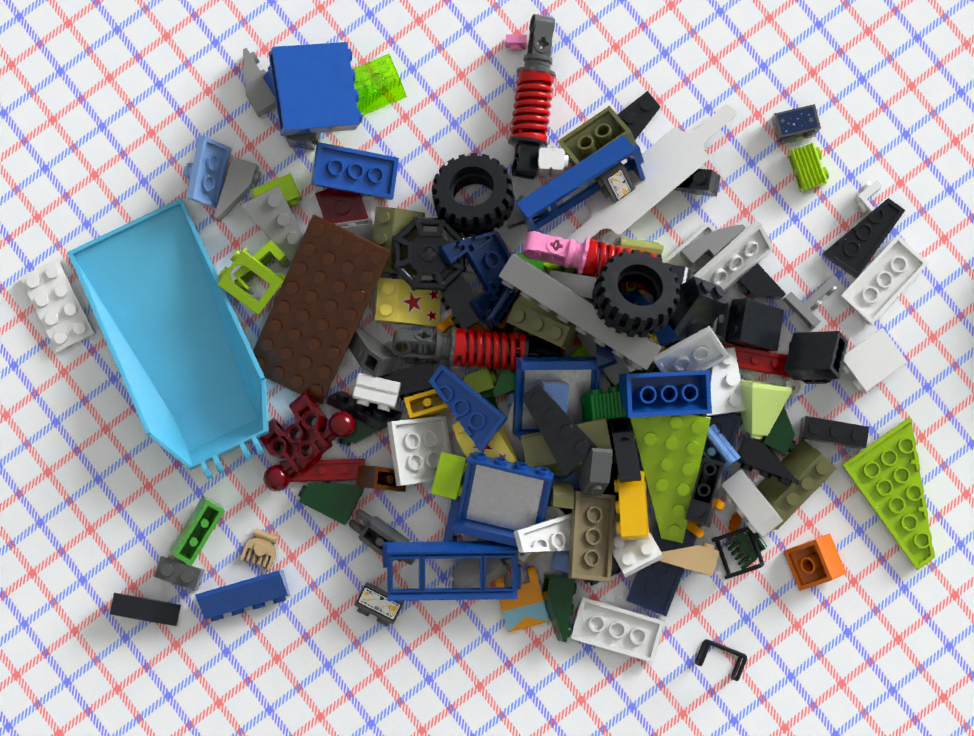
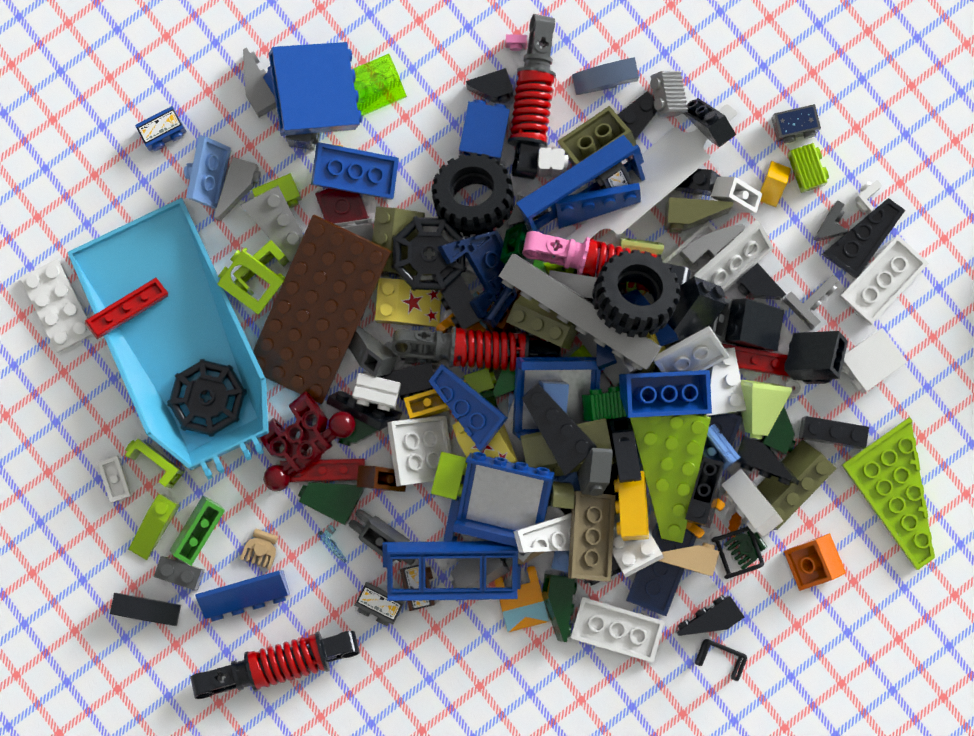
(114, 479): none -> white plate
(126, 308): none -> red tile
(153, 526): none -> lime slope
(161, 129): none -> brick
(172, 472): none -> lime panel
(213, 407): none -> black plate
(284, 664): none -> piece
(325, 537): none -> clear light blue bar
(410, 580): none -> brick
(484, 129): none -> blue brick
(492, 86): none -> black slope
(514, 243): none -> dark green slope
(591, 204): none -> blue wing
(605, 76): none -> sand blue slope
(668, 93): none -> light grey brick
(687, 213): none -> olive slope
(710, 122): none -> black slope
(716, 618): none -> black slope
(743, 196): none -> white brick
(774, 183): none -> yellow slope
(829, 228): none -> dark grey slope

